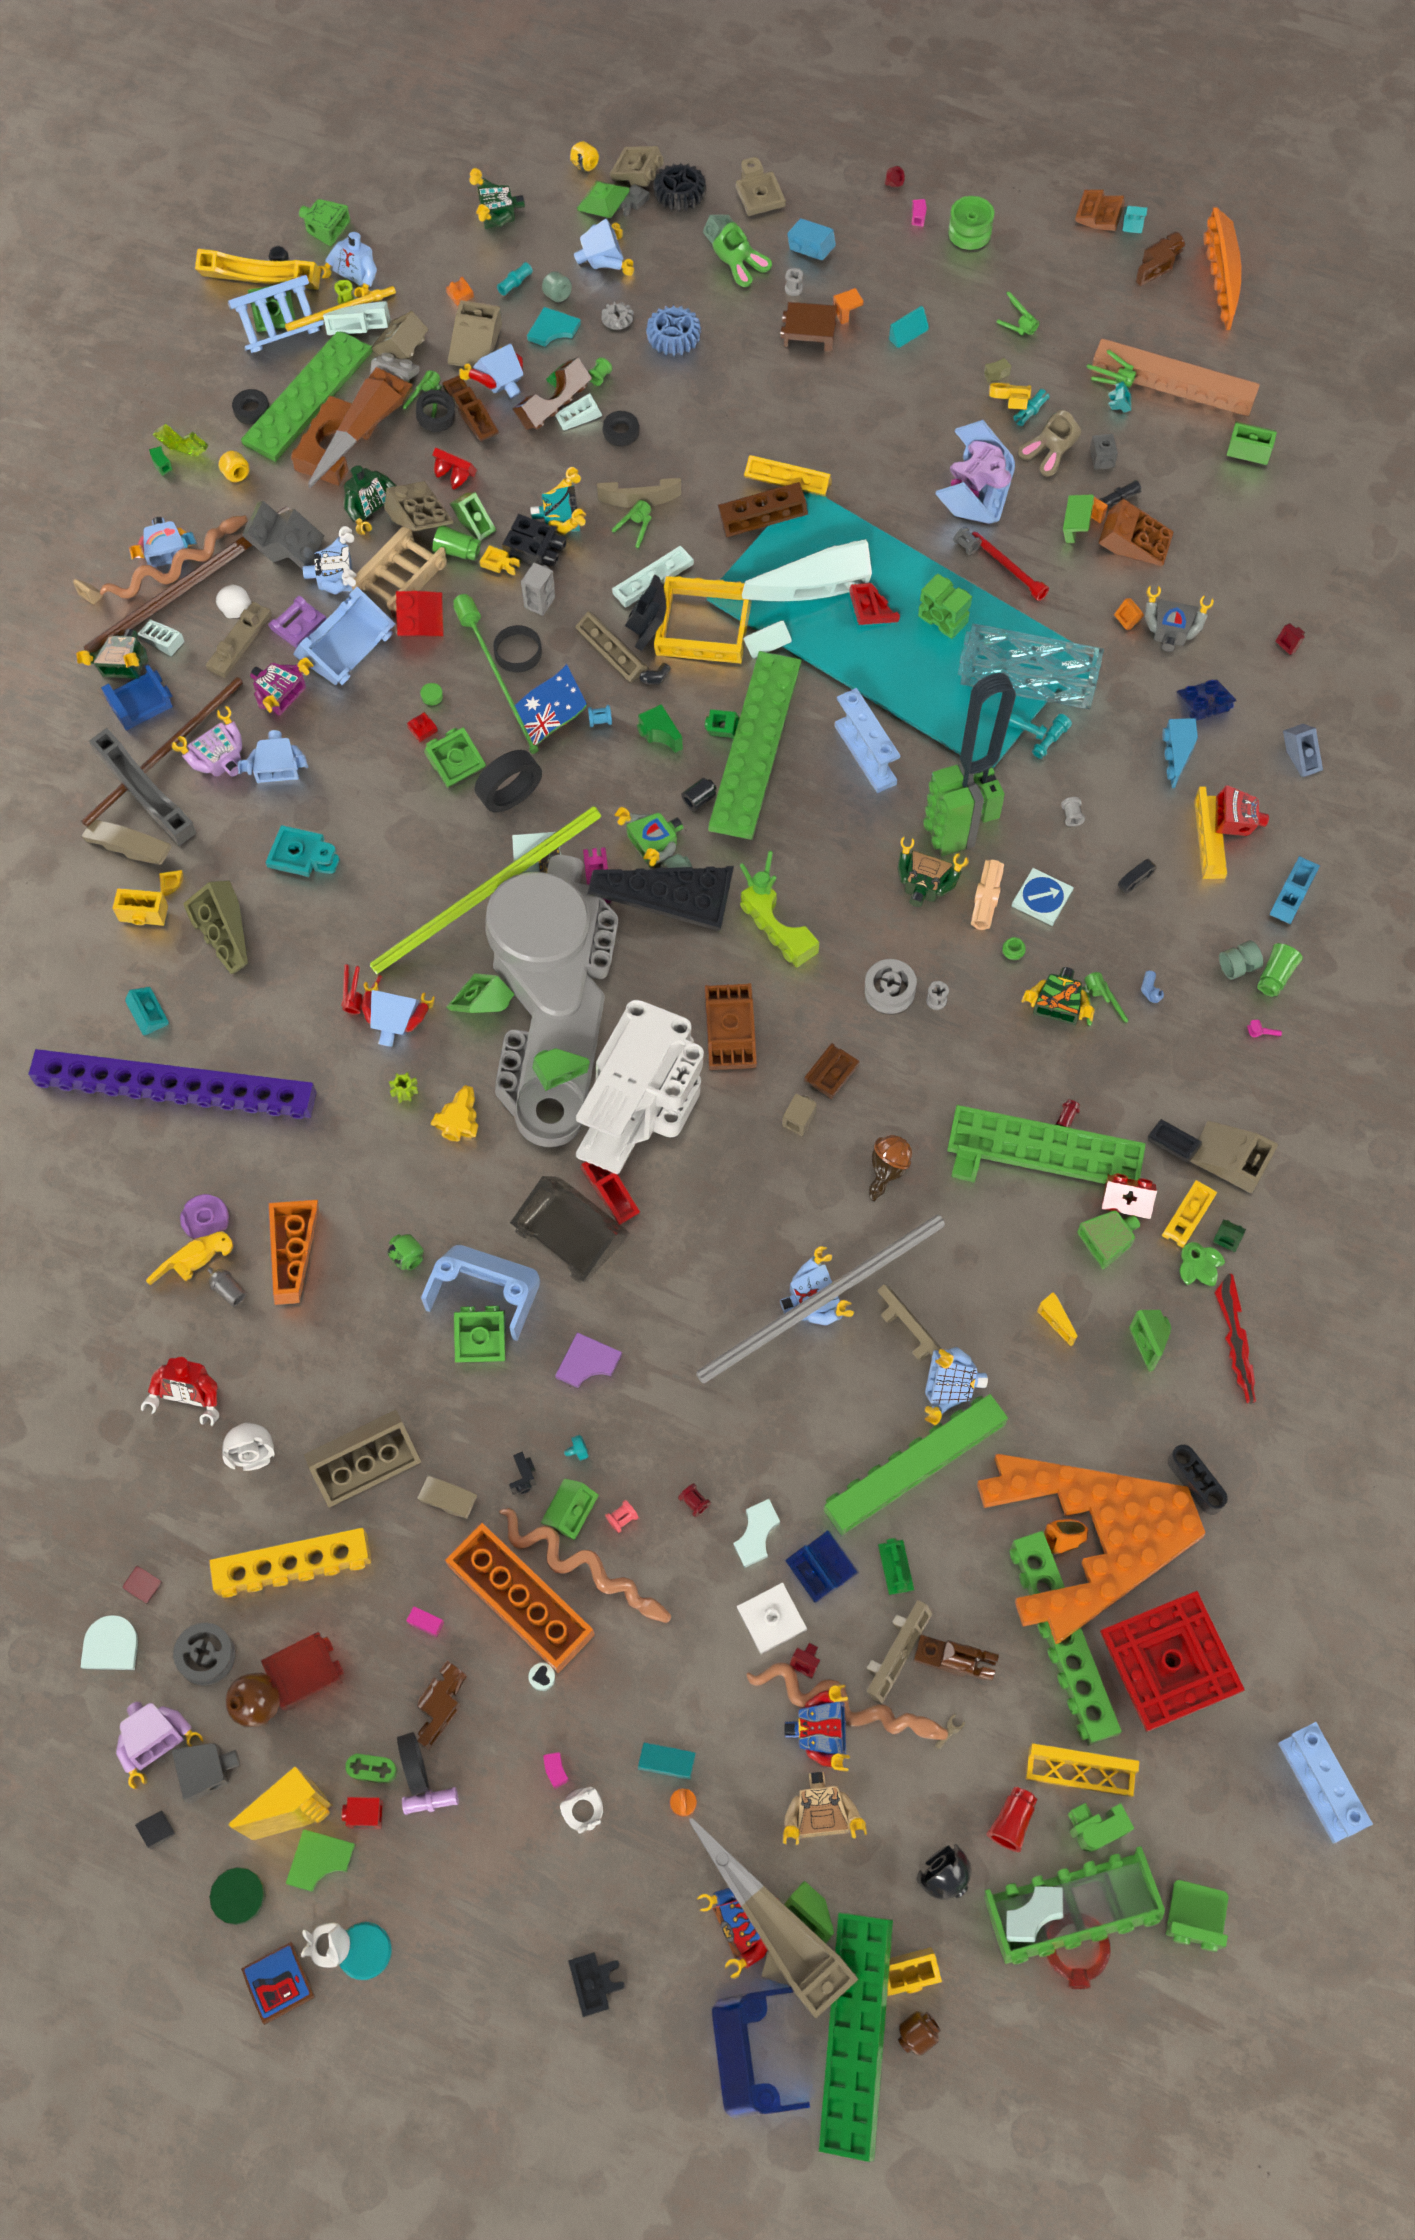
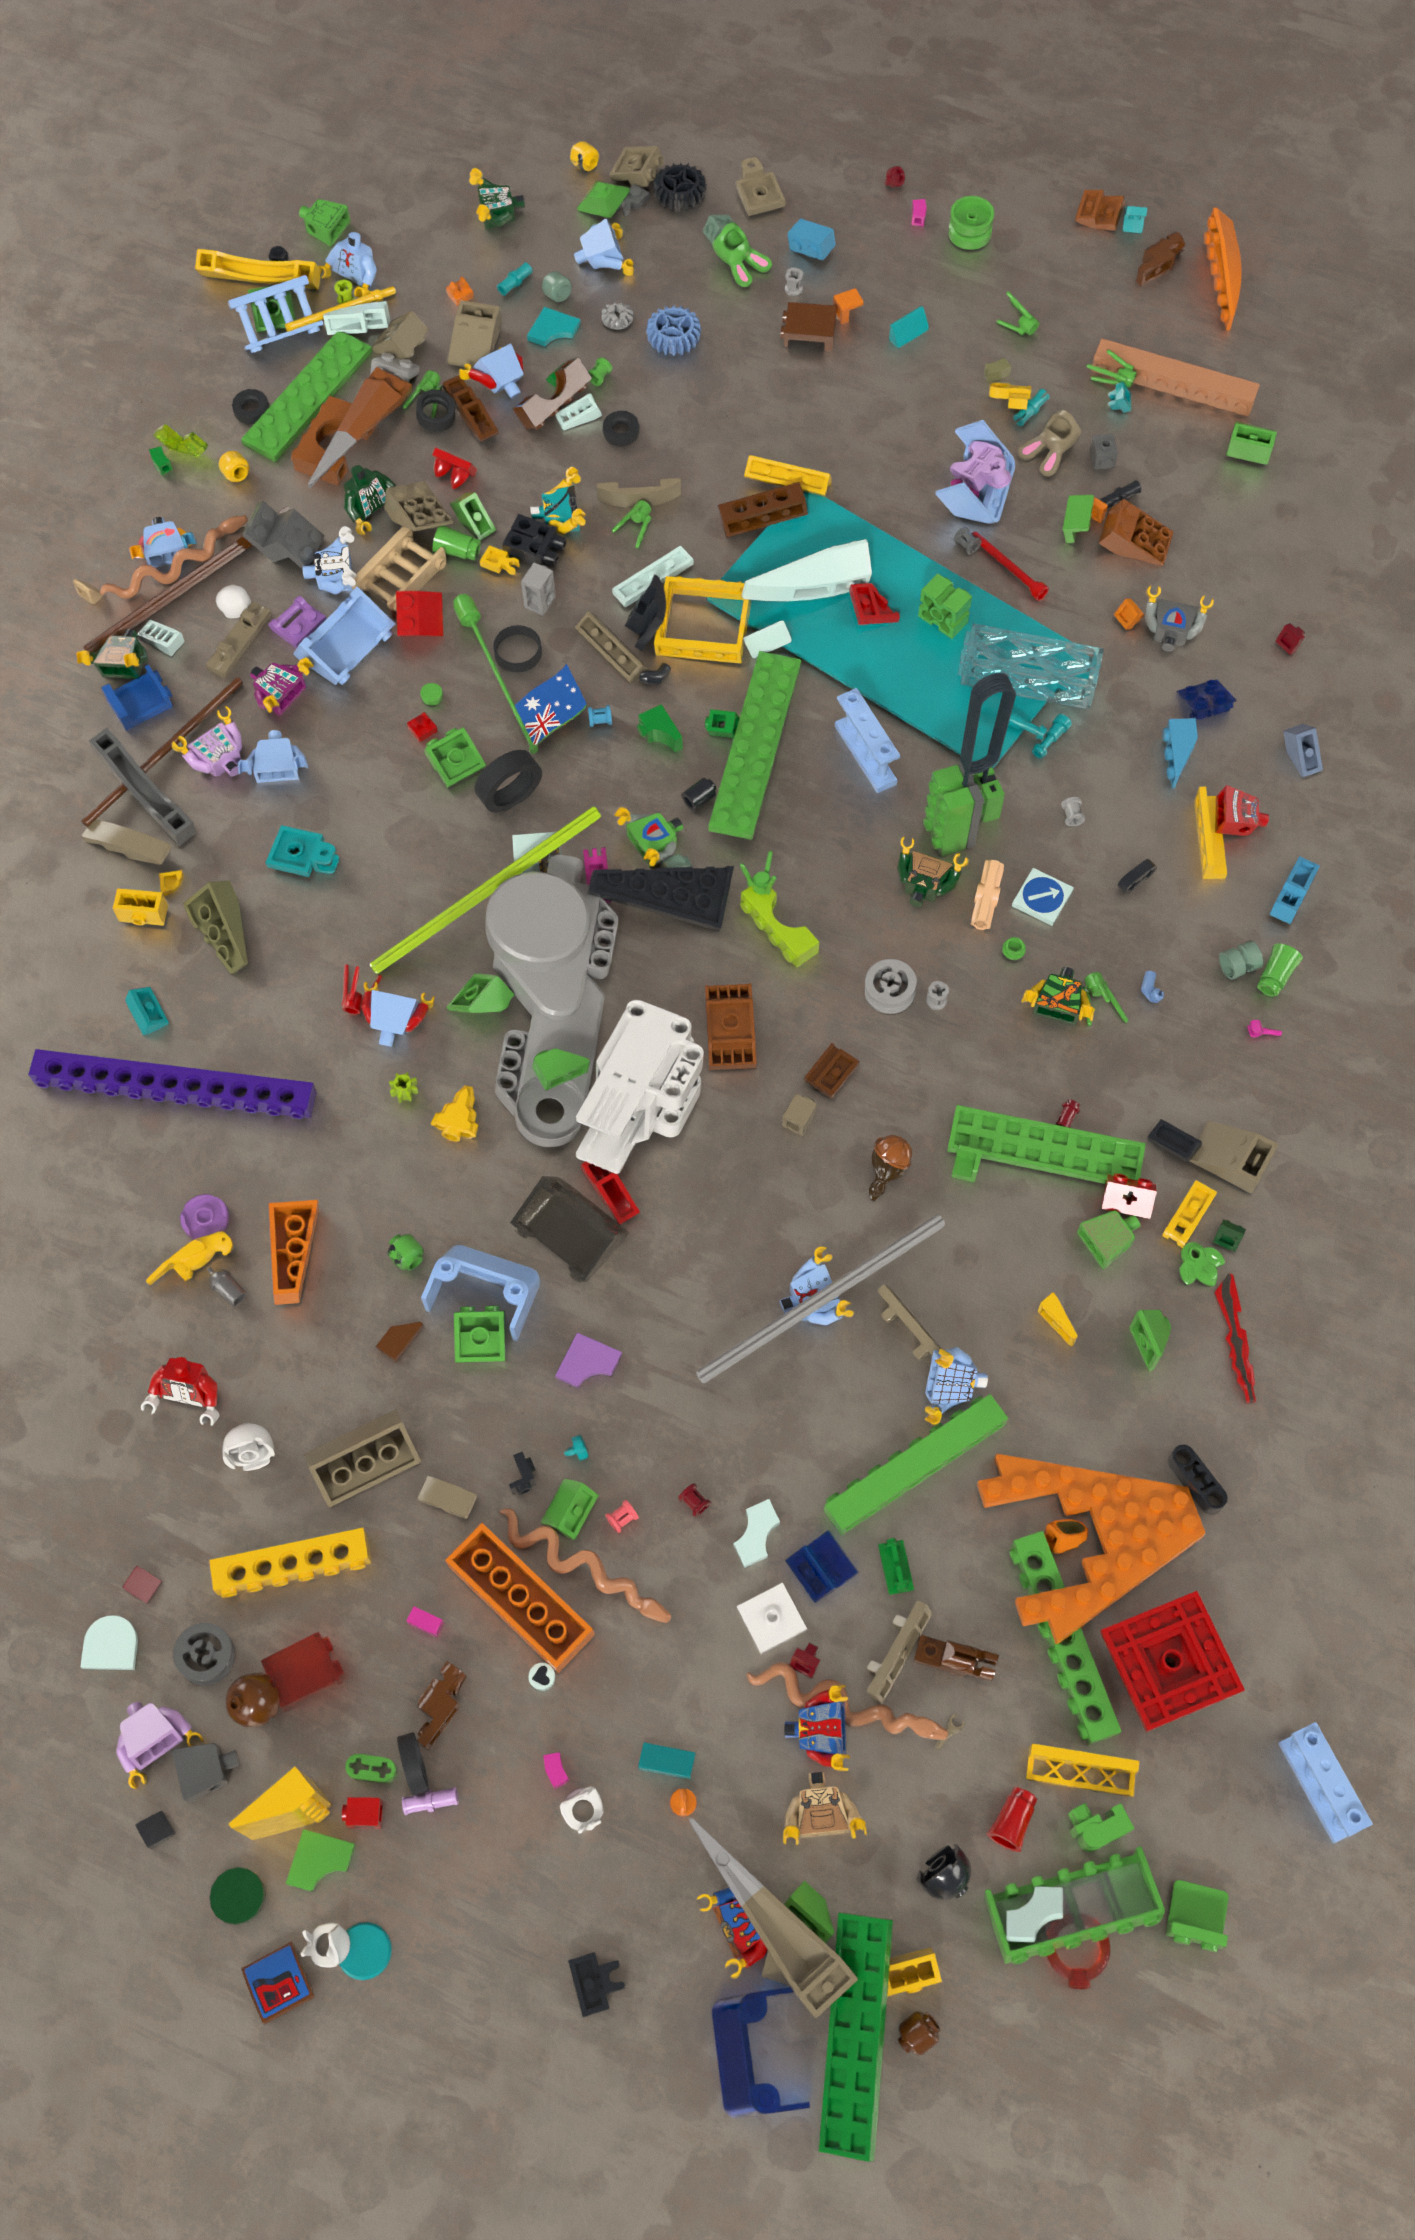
(398, 1339): none -> reddish brown tile

